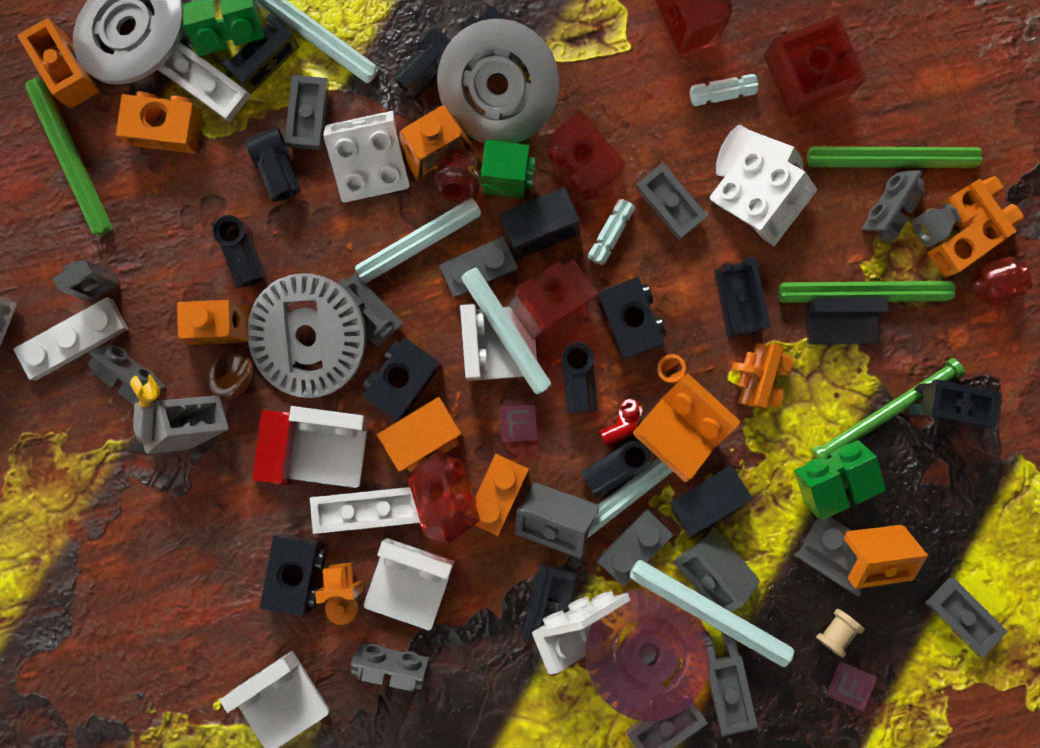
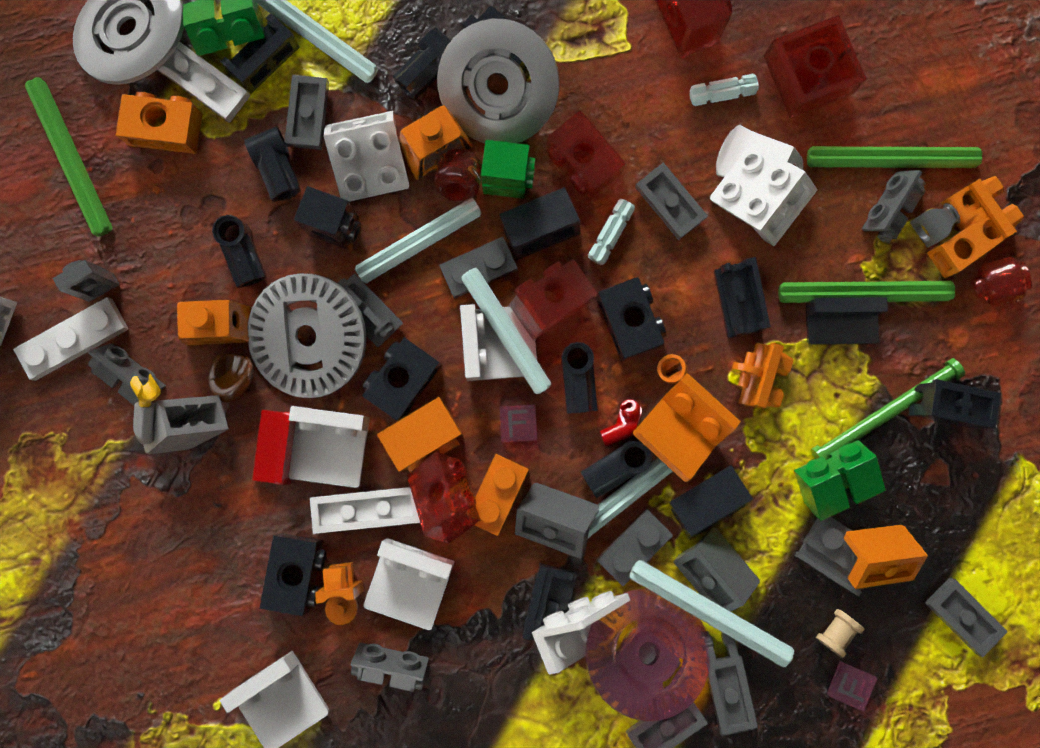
(57, 63): orange brick -> none
(327, 218): none -> black brick

